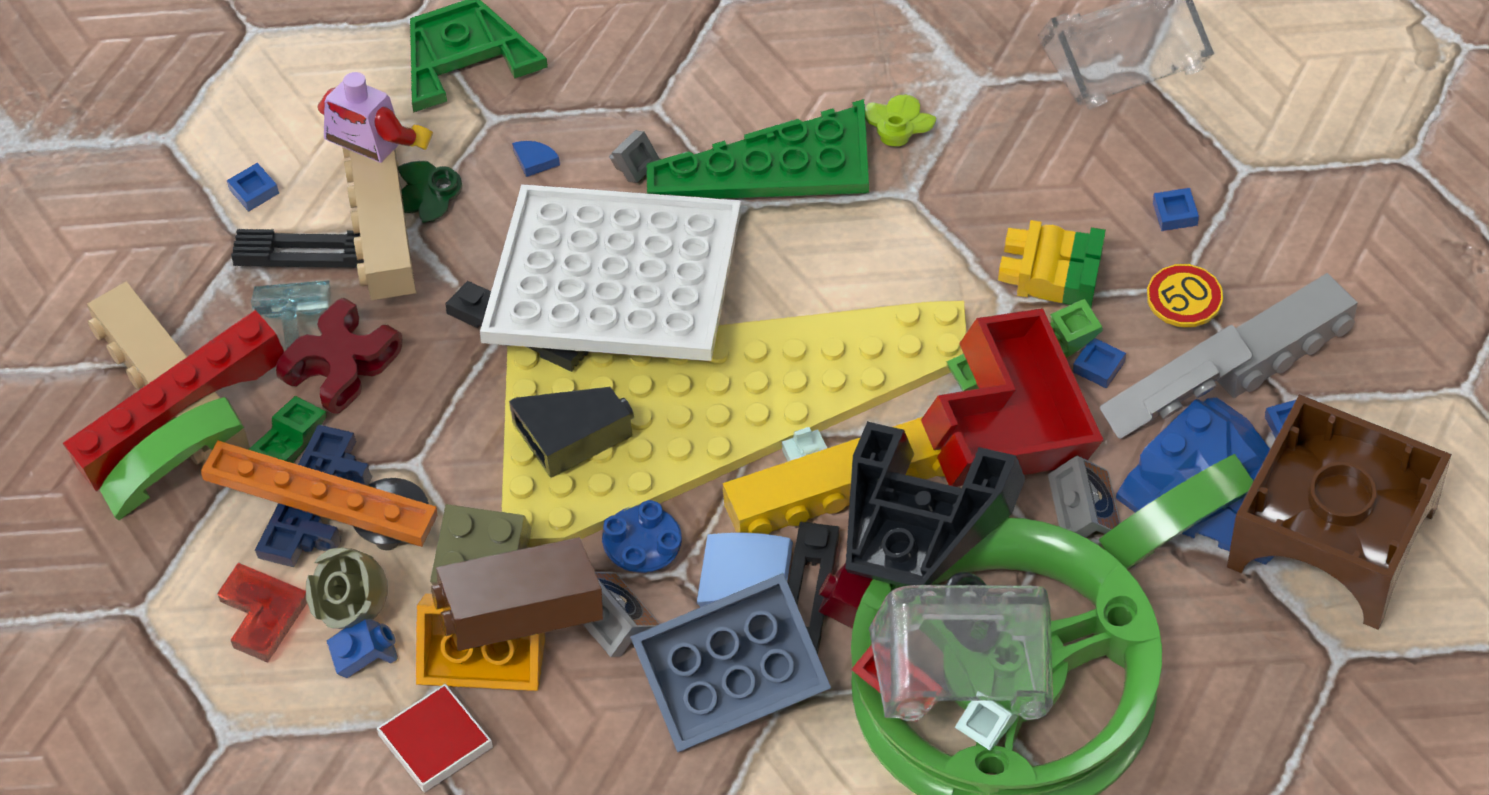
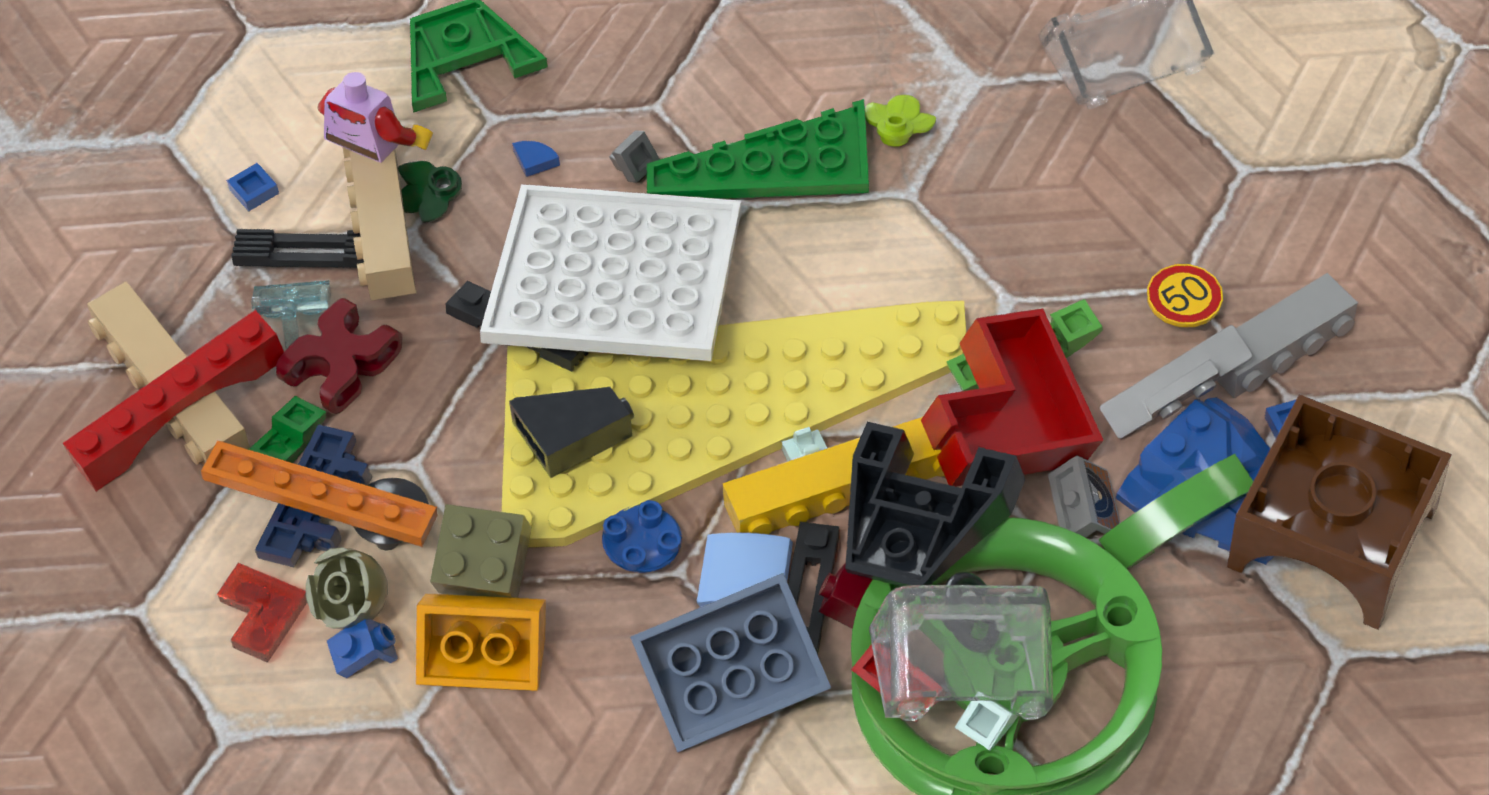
(165, 450): bright green slope -> none
(434, 738): red tile -> none
(517, 594): reddish brown brick -> none
(622, 615): light grey panel -> none
(1054, 264): yellow hips -> none
(1099, 362): blue tile -> none
(1175, 209): blue tile -> none

